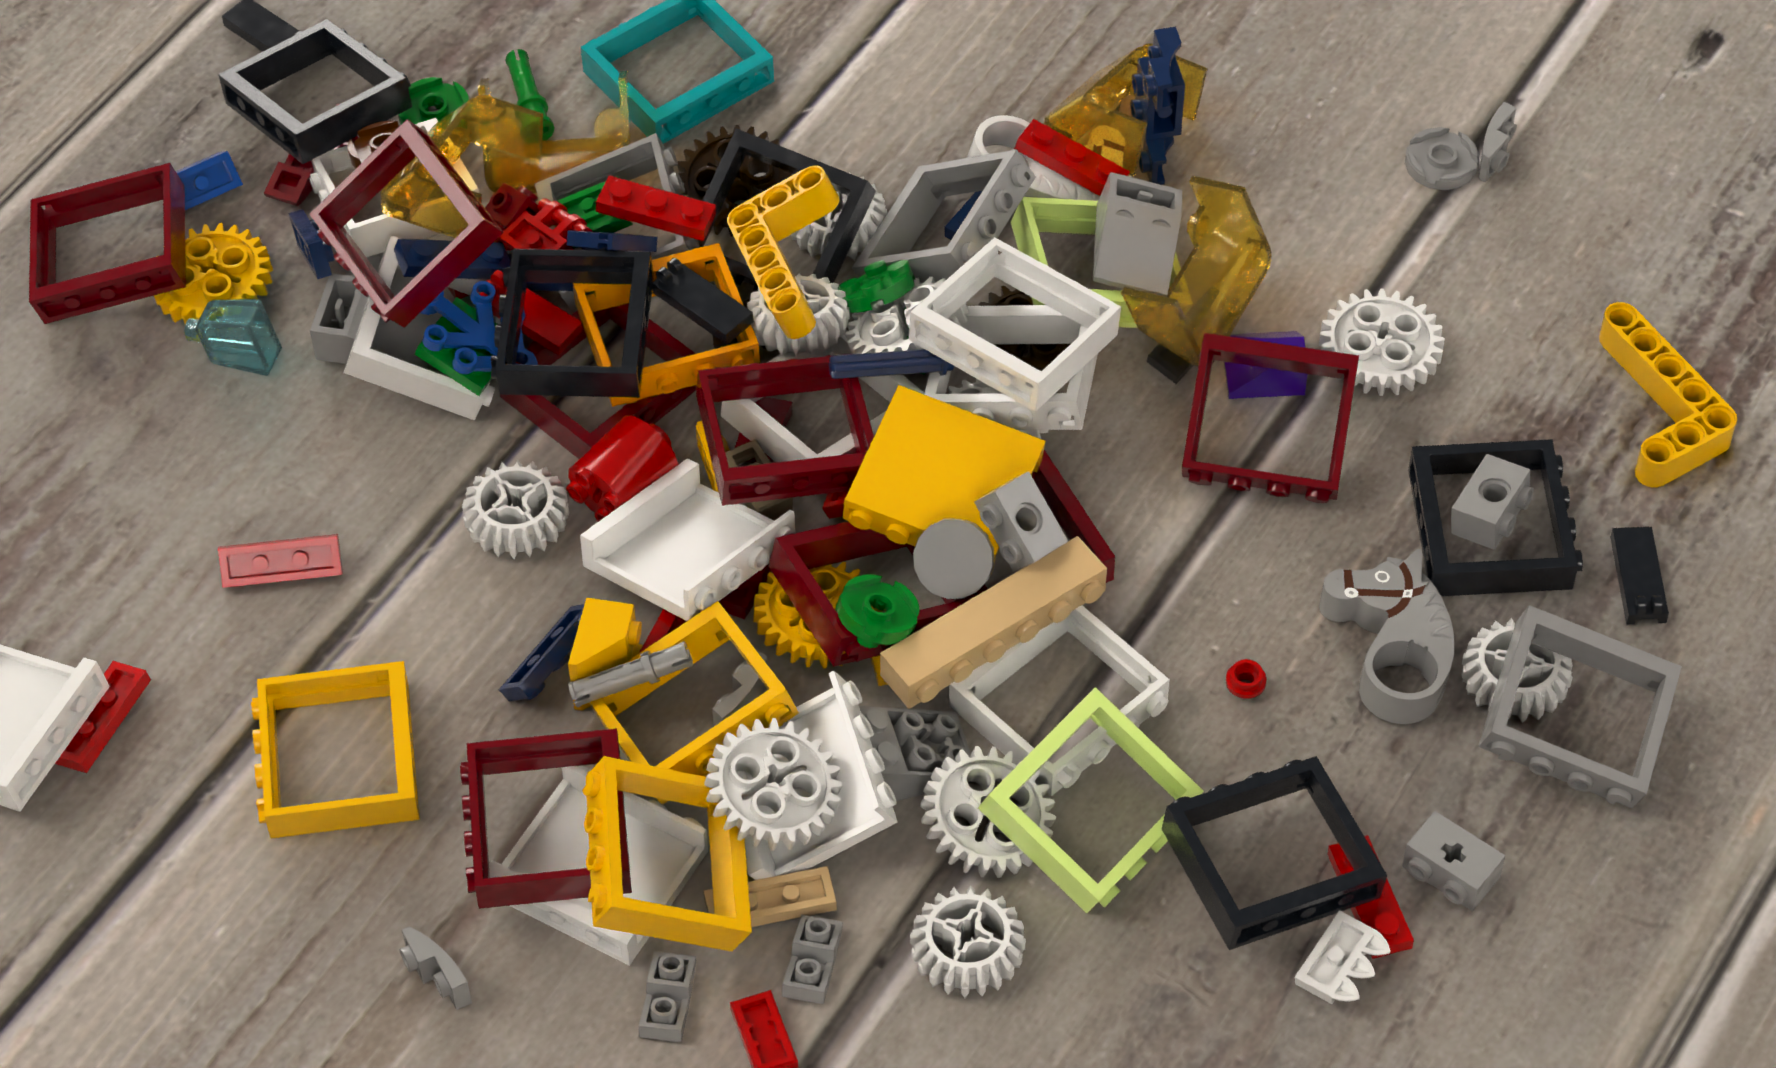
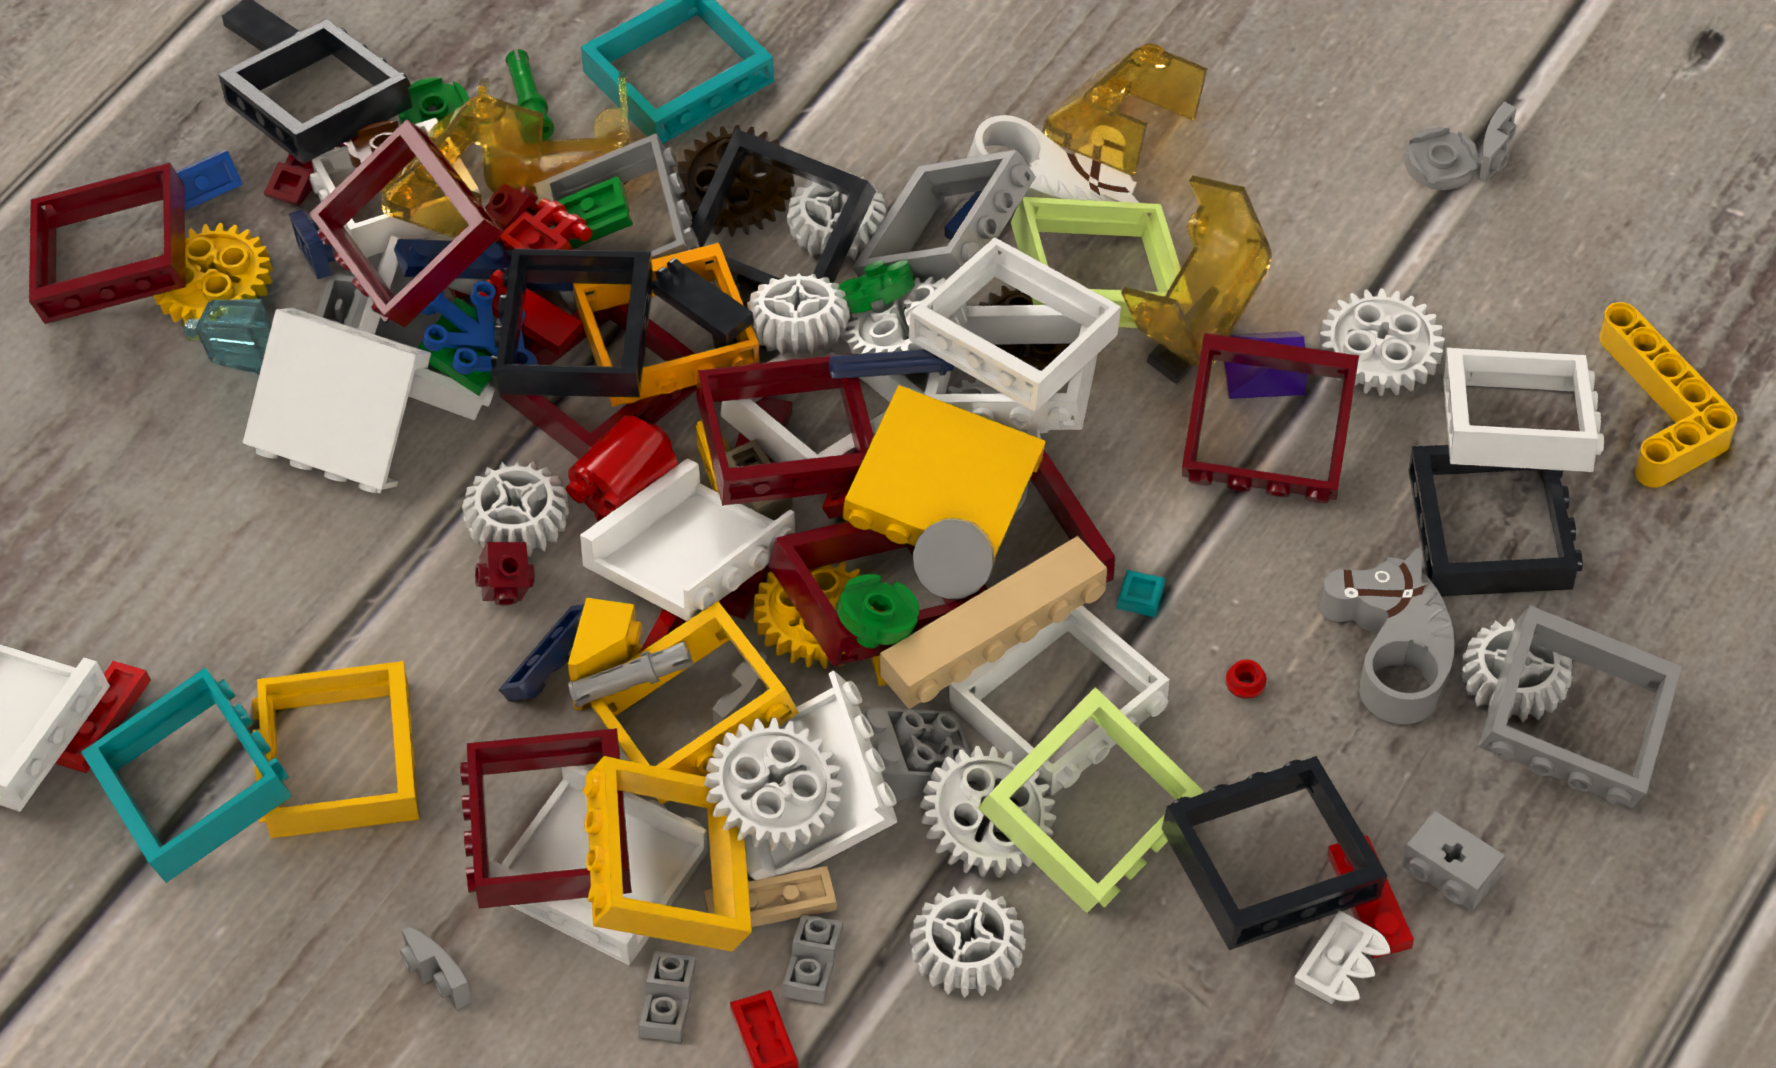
(154, 725): none -> teal window
(280, 560): plate -> none
(332, 398): none -> white panel
(504, 572): none -> dark red brick
(611, 241): dark blue plate -> none
(656, 208): red plate -> none
(767, 220): yellow beam -> none
(1038, 528): light grey brick -> none
(1067, 157): red plate -> none
(1136, 234): light grey slope -> none
(1141, 593): none -> teal tile
(1159, 101): dark blue bracket -> none
(1491, 502): light grey brick -> none
(1521, 445): none -> white window
(1639, 574): black hinge -> none

